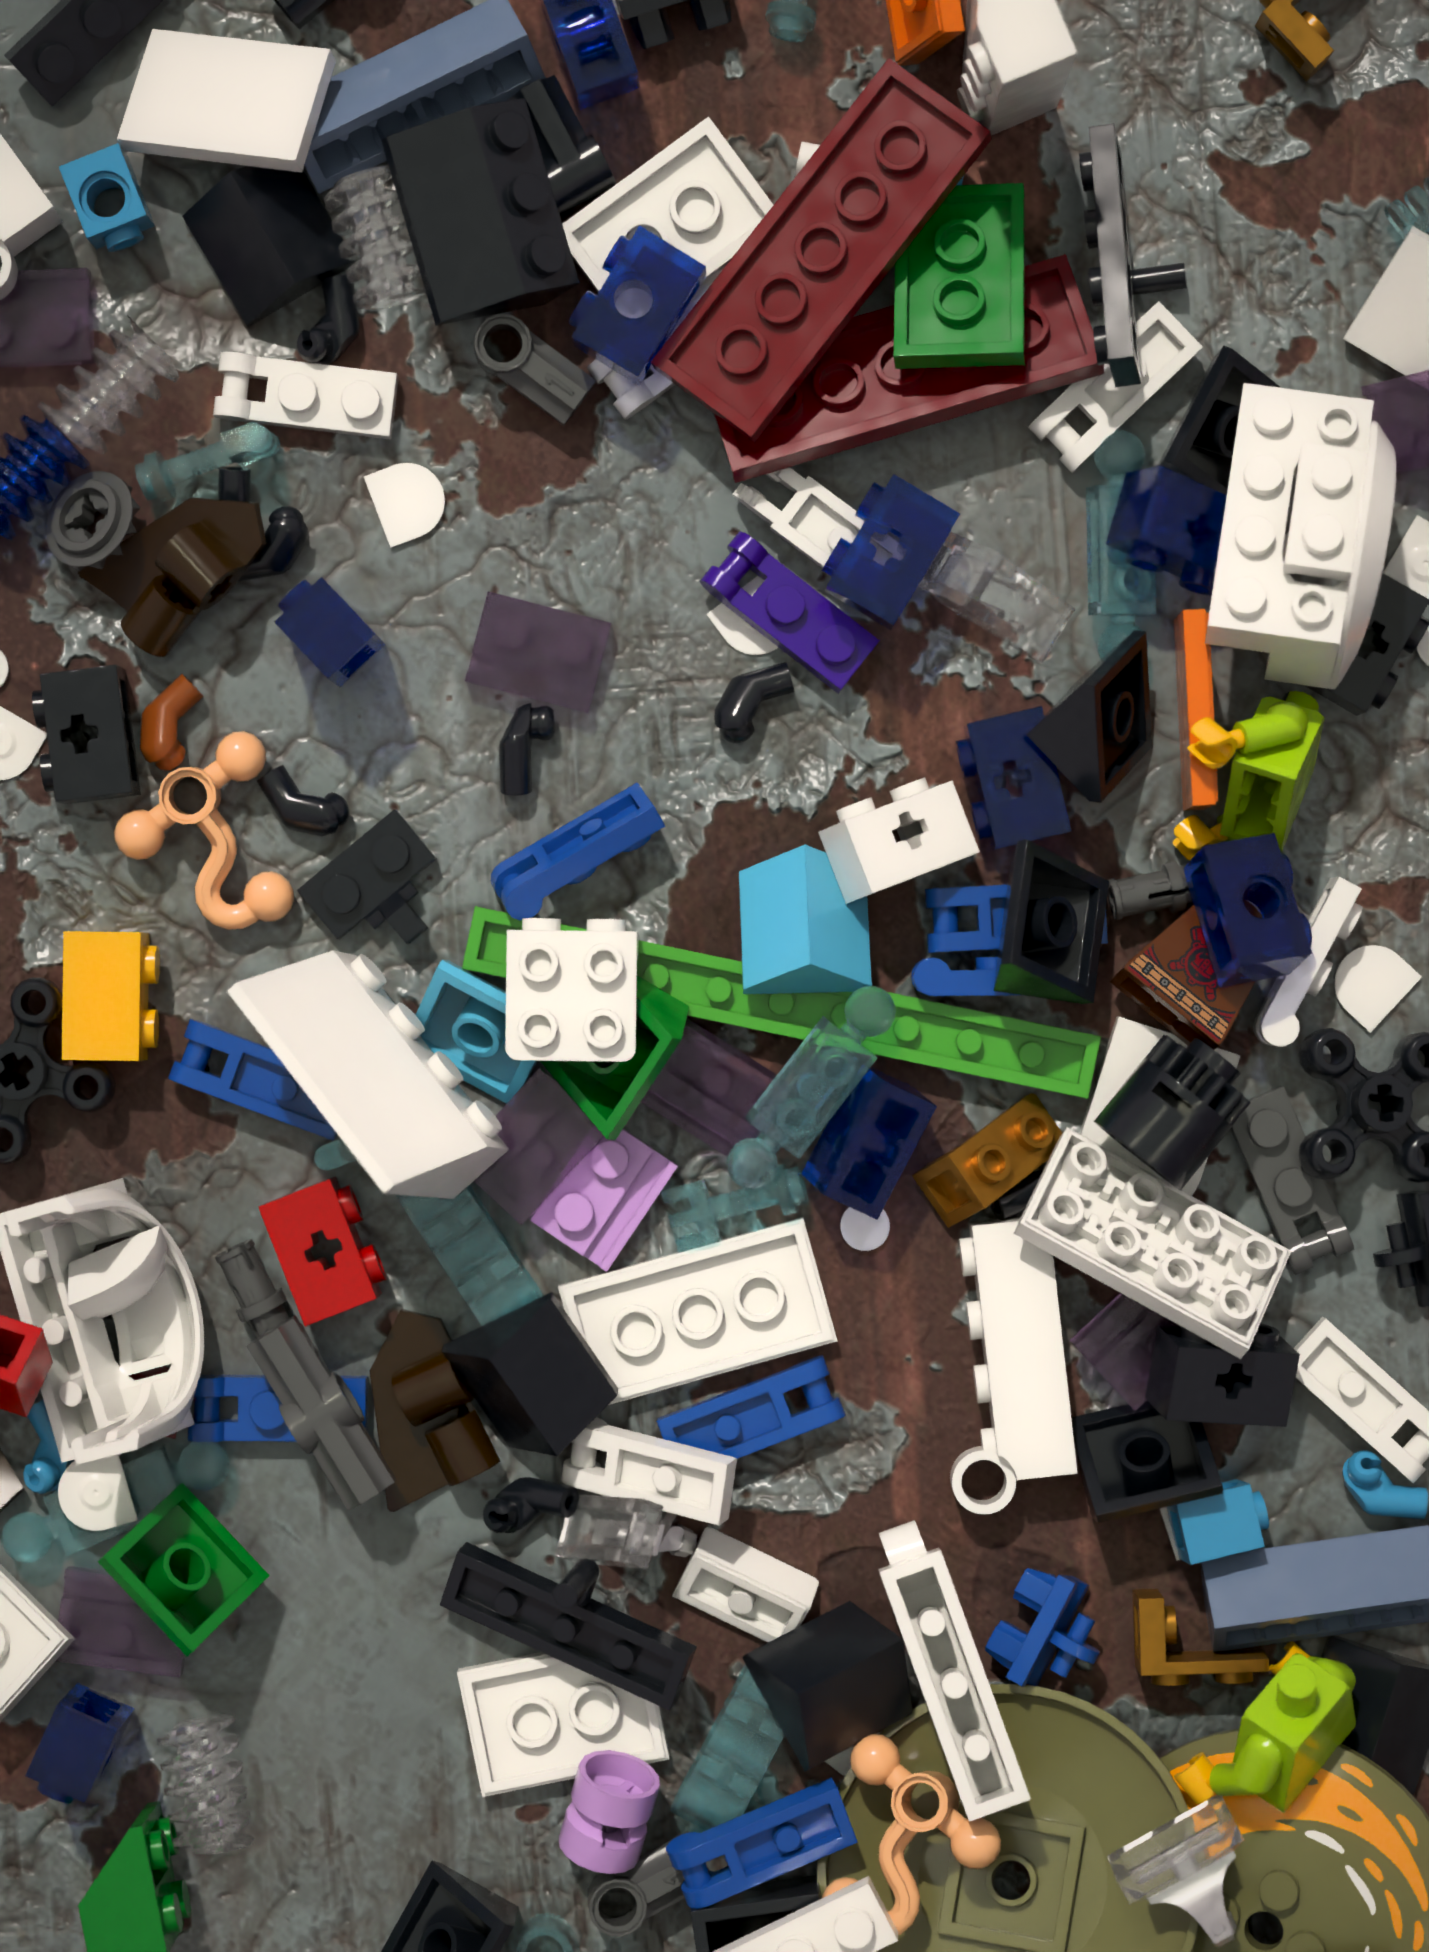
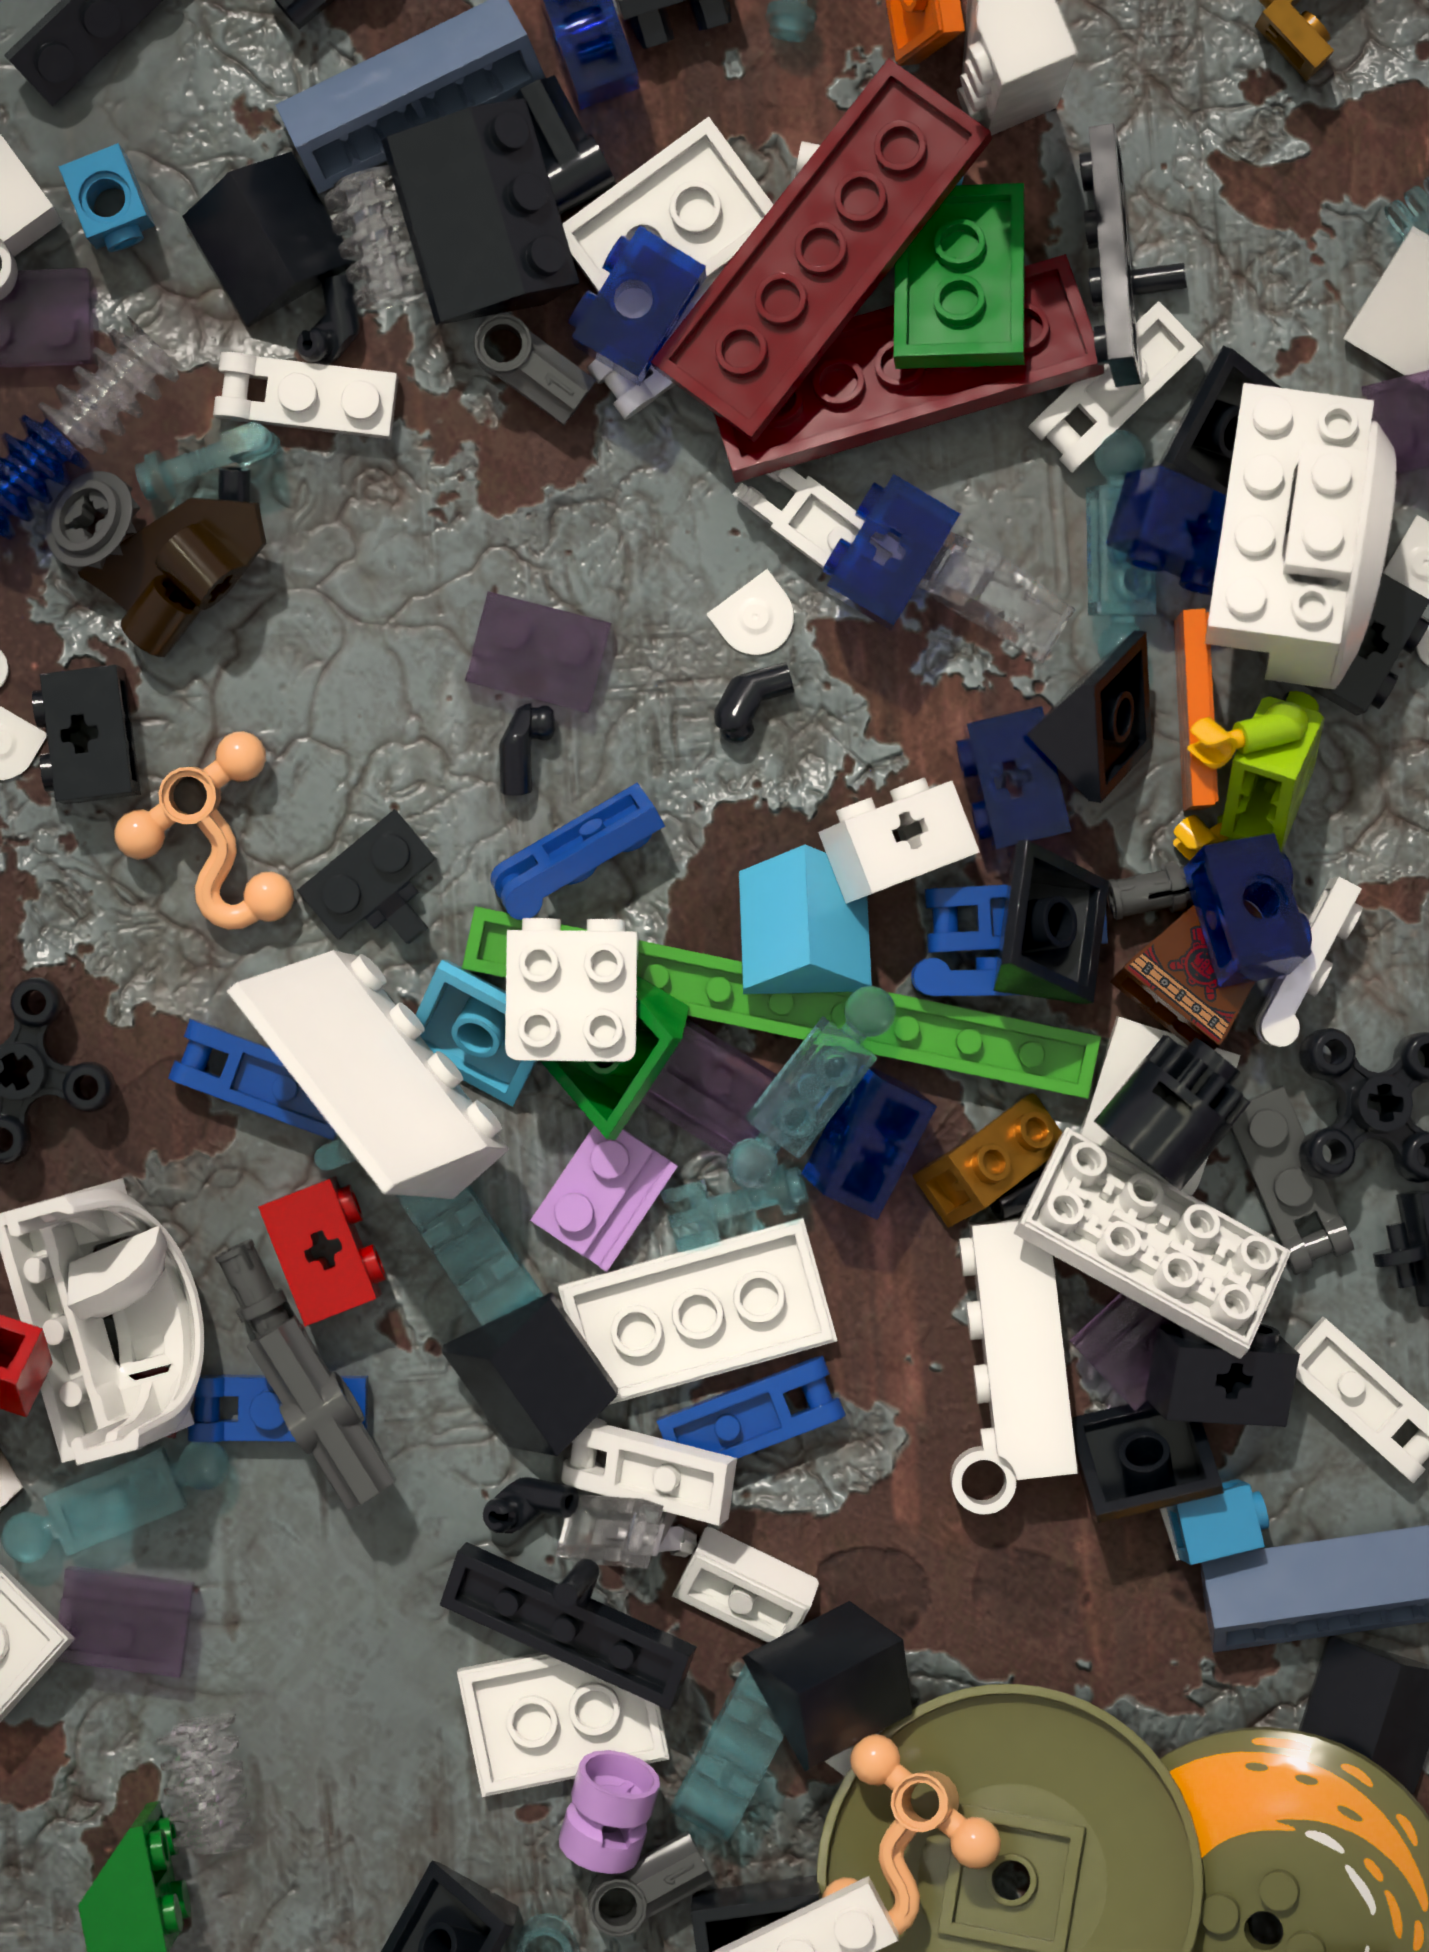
(46, 1466): dark azure arm -> none
(78, 1744): clear blue brick -> none
(96, 1494): white piece -> none
(108, 996): yellow brick -> none
(160, 723): dark orange arm -> none
(183, 1569): green slope -> none
(226, 100): white tile -> none
(284, 542): black arm -> none
(302, 811): black arm -> none
(327, 630): clear blue brick -> none
(406, 501): white piece -> none
(425, 1413): dark brown panel -> none
(545, 1144): clear purple plate -> none
(762, 1844): blue plate -> none
(790, 613): dark purple plate -> none
(864, 1231): white piece -> none
(950, 1674): white hinge -> none
(1030, 1653): blue hips -> none
(1157, 1627): pearl gold bracket -> none
(1185, 1865): clear piece -> none
(1282, 1733): lime torso -> none
(1372, 983): white piece -> none
(1376, 1492): dark azure arm -> none

